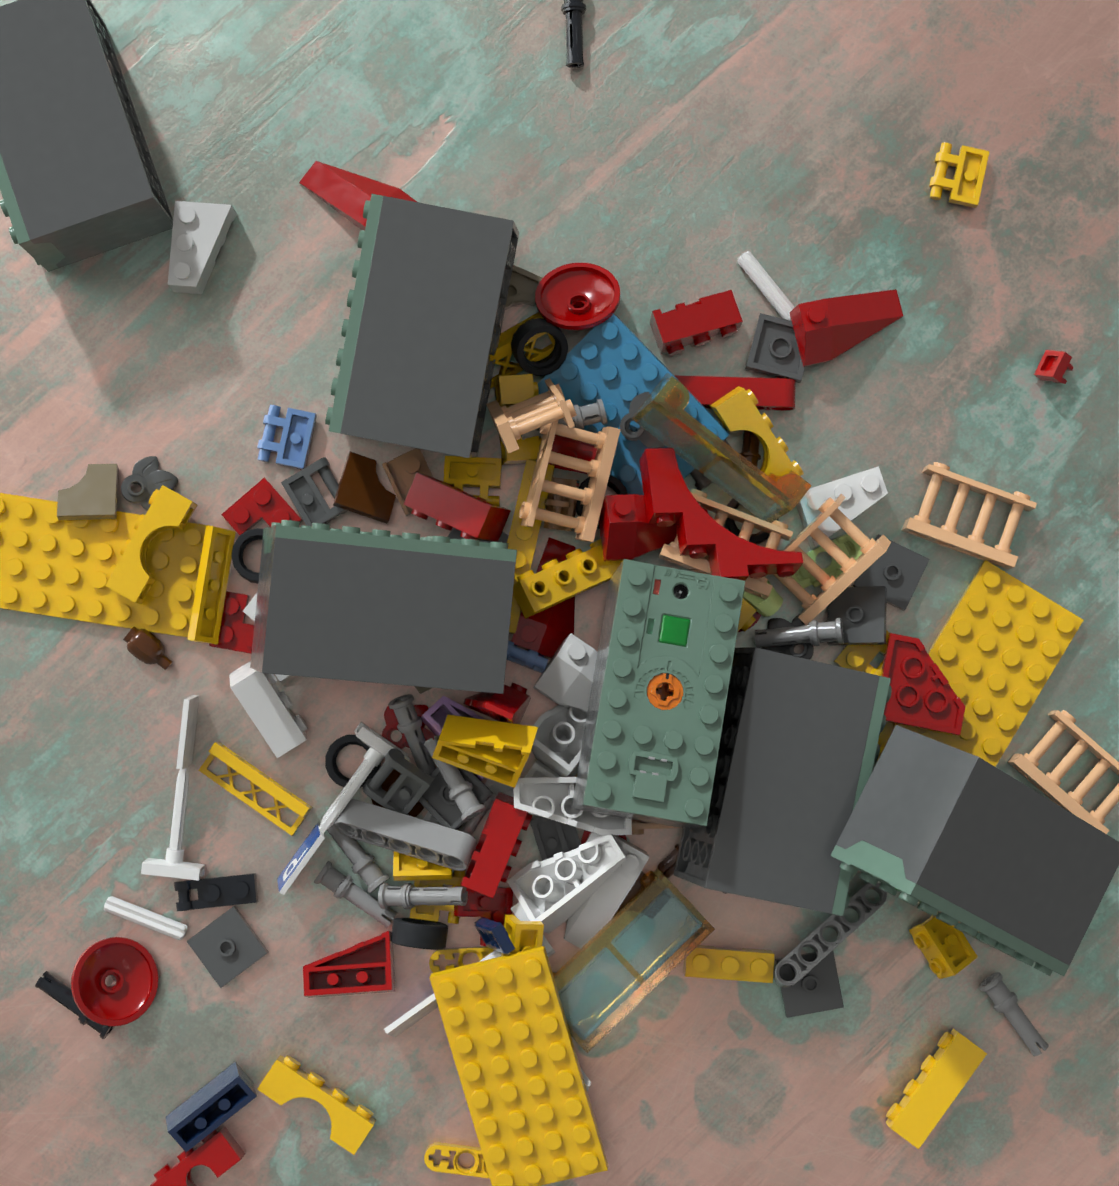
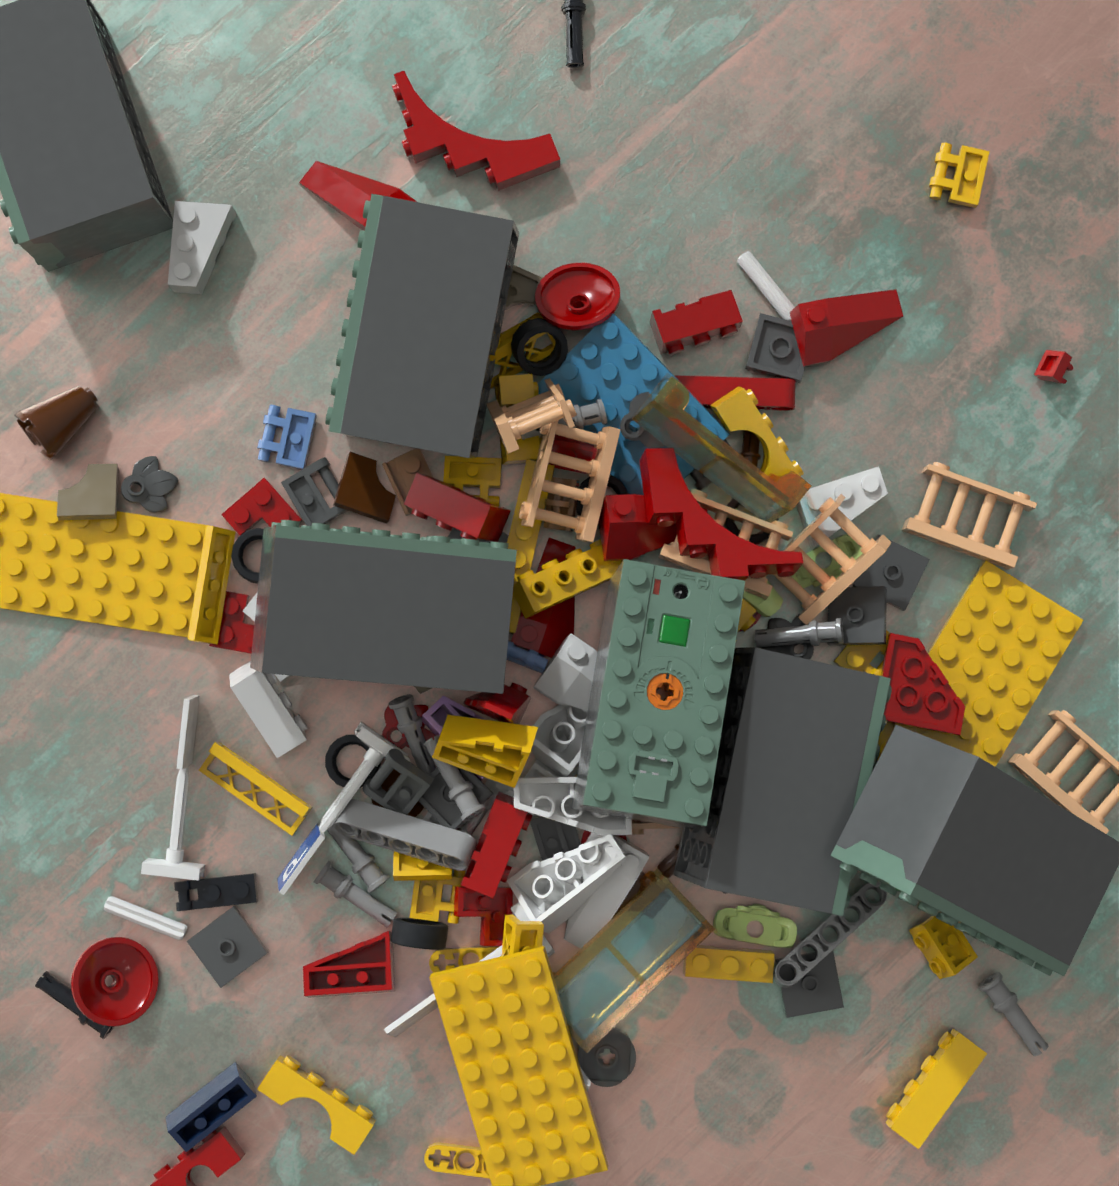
(57, 419): none -> reddish brown cone
(131, 573): yellow arch -> none
(146, 647): reddish brown plant -> none
(409, 896): light grey pin -> none
(494, 935): dark blue plate -> none
(506, 160): none -> red arch
(618, 1068): none -> dark grey plate
(777, 930): none -> yellowish green piece

